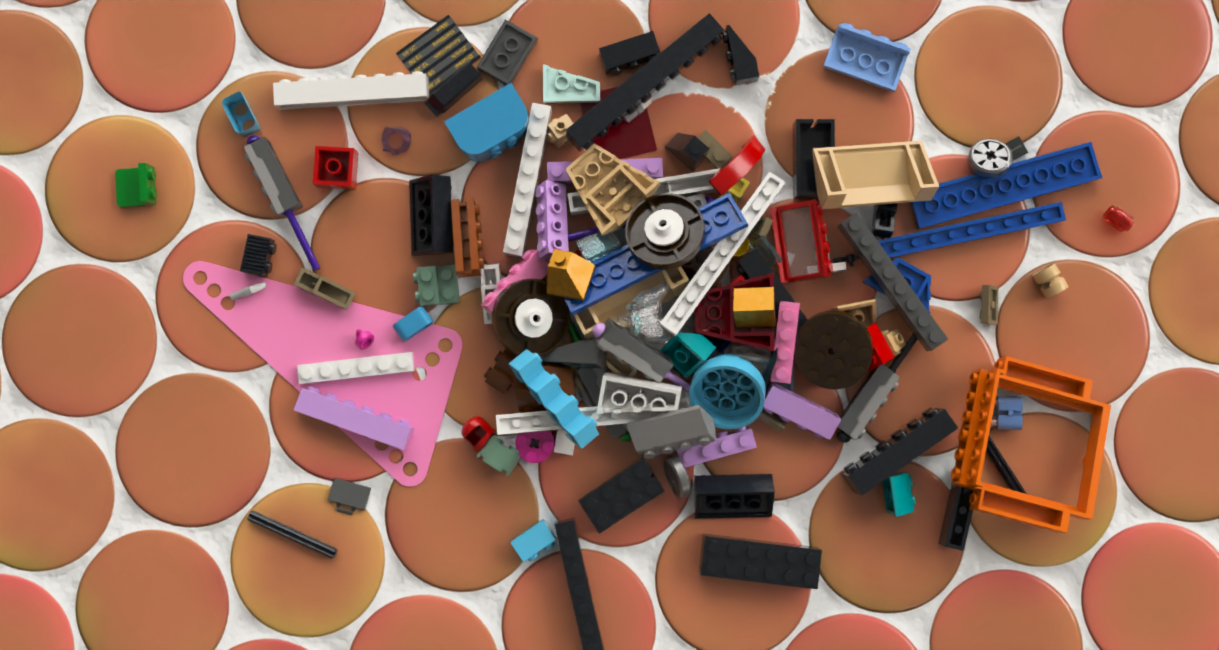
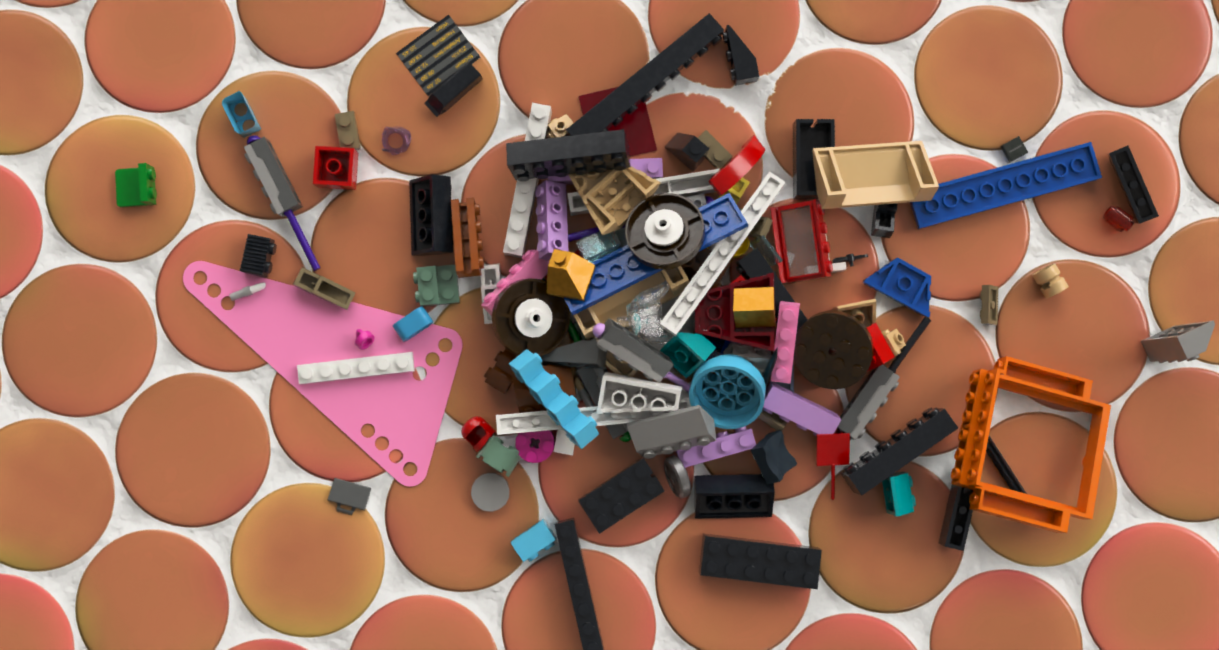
(292, 534): black axle -> none
(347, 130): none -> dark tan plate
(351, 91): white brick -> none
(353, 418): lavender brick -> none
(490, 125): dark azure brick -> none
(490, 492): none -> light grey tile
(507, 53): dark grey tile -> none
(568, 88): light aqua wing -> none
(568, 155): none -> black brick
(629, 53): black brick -> none
(641, 107): light grey piece -> none
(773, 457): none -> black brick
(832, 451): none -> red piece
(866, 57): light blue bracket -> none
(892, 282): dark grey brick -> none
(973, 230): blue plate -> none
(990, 168): flat silver wheel -> none
(1009, 413): medium blue piece -> none
(1133, 184): none -> black brick
(1179, 342): none -> light grey slope

